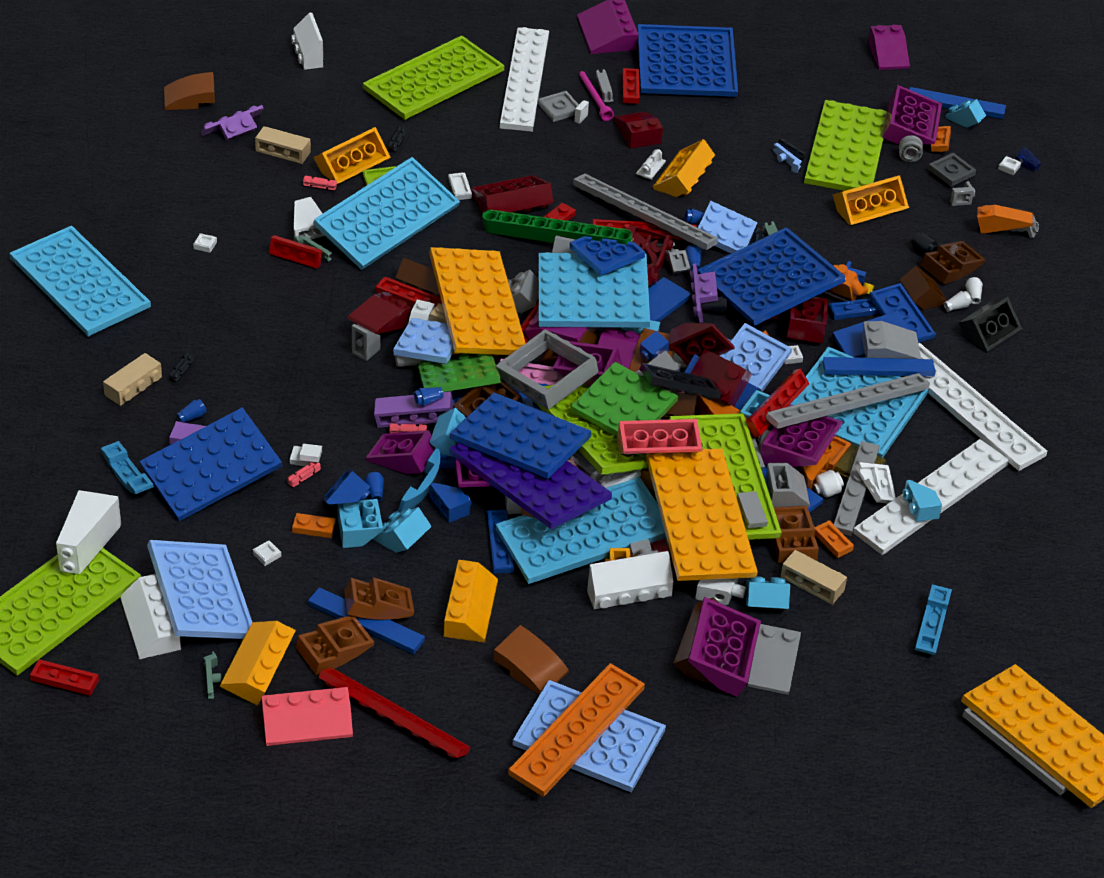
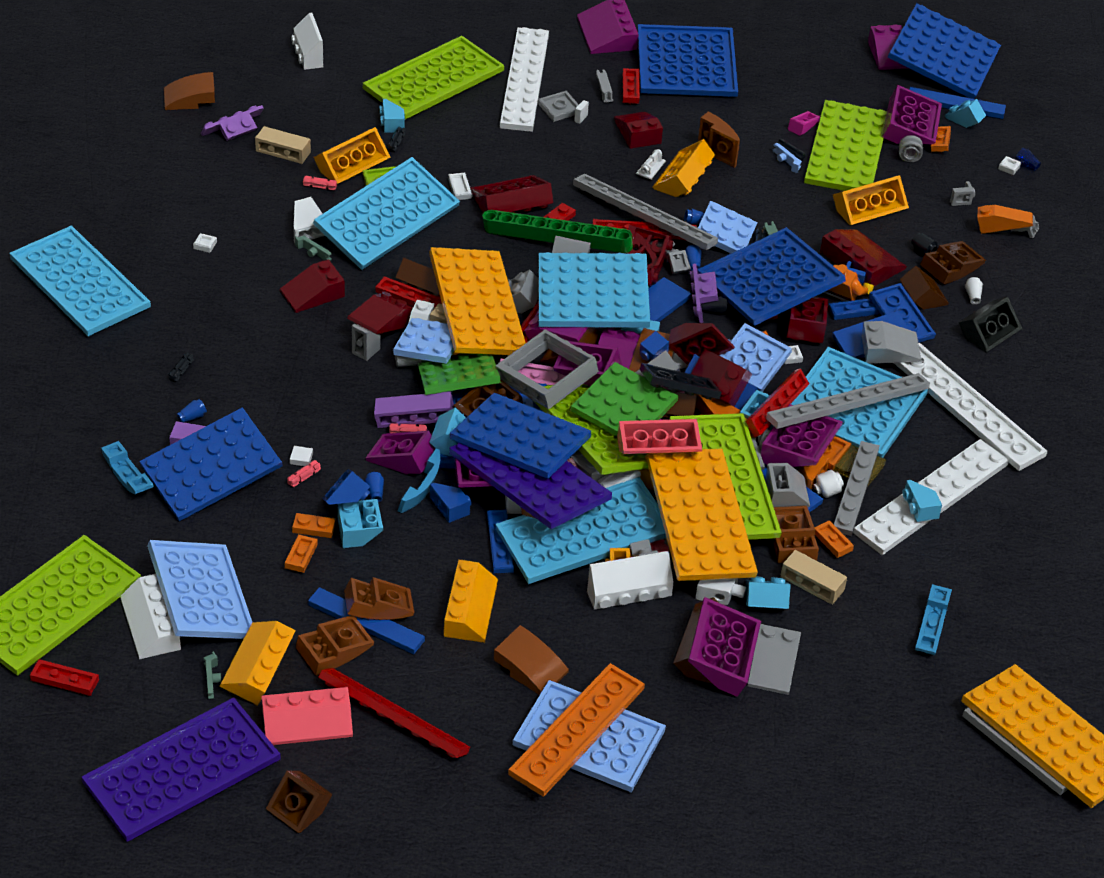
(87, 529): white slope -> none
(132, 379): tan brick -> none
(180, 769): none -> dark purple plate
(266, 553): white tile -> none
(295, 251): red plate -> none
(298, 800): none -> reddish brown slope
(301, 553): none -> orange plate
(310, 453): white tile -> none
(314, 287): none -> dark red slope
(391, 116): none -> medium azure slope
(403, 529): medium azure slope -> none
(425, 396): blue cone -> none
(605, 112): dark pink piece -> none
(606, 254): blue plate -> none
(720, 138): none -> dark orange slope
(751, 509): light grey tile -> none
(803, 122): none -> dark pink slope
(864, 254): none -> dark red slope
(877, 480): white wing -> none
(878, 366): blue tile -> none
(944, 51): none -> blue plate
(952, 169): dark grey plate -> none
(959, 301): white cone -> none

